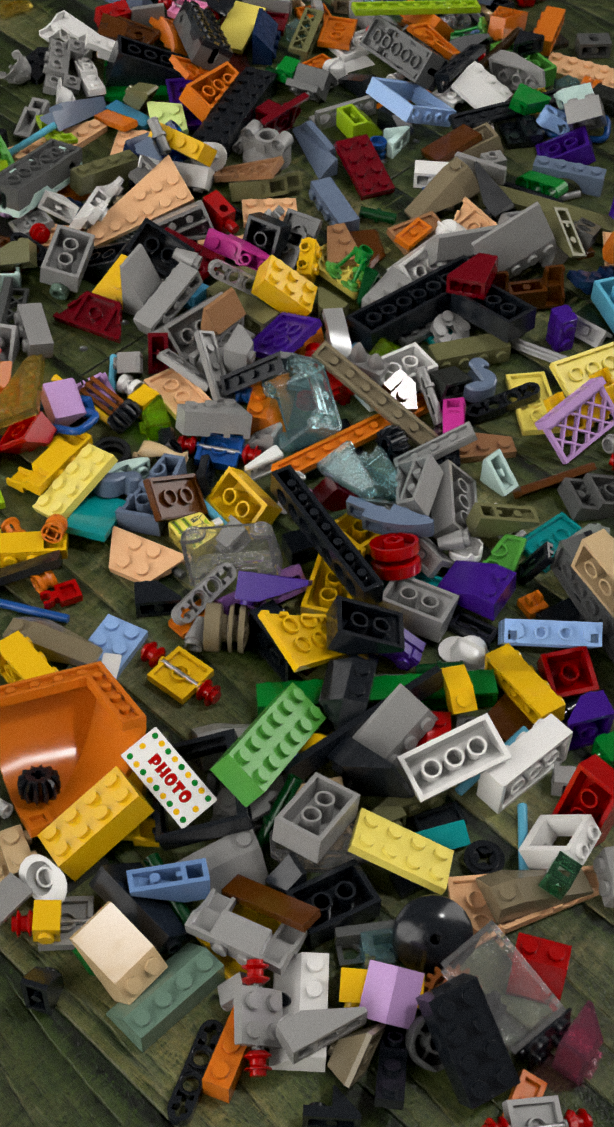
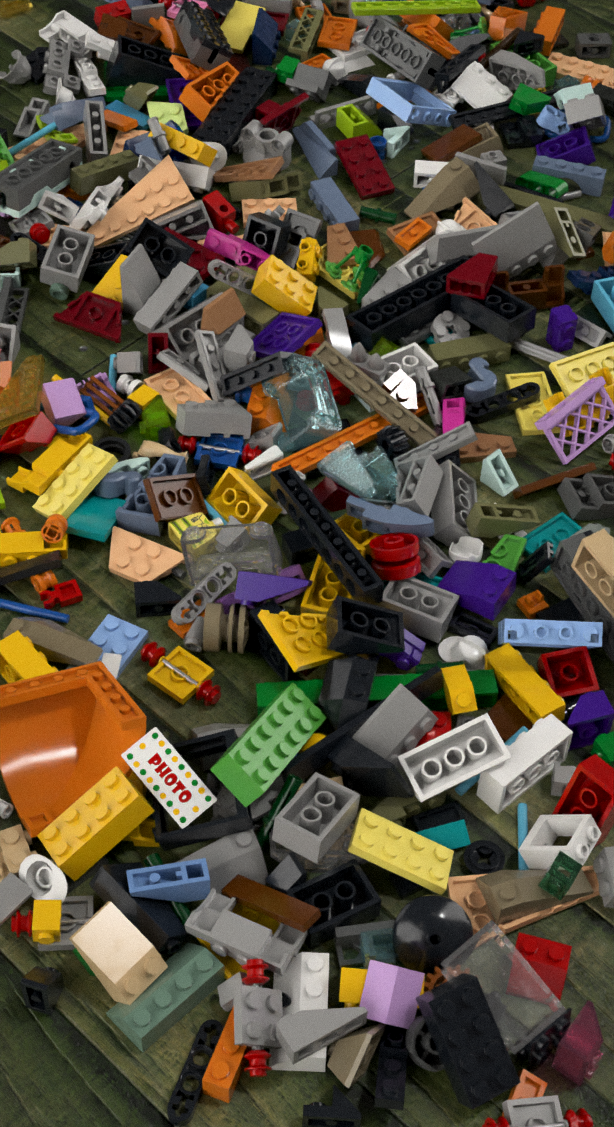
(34, 330): light grey brick -> none
(39, 784): black gear -> none
(94, 130): none -> light grey brick
(190, 258): light grey cone -> none
(455, 540): light grey cone -> none

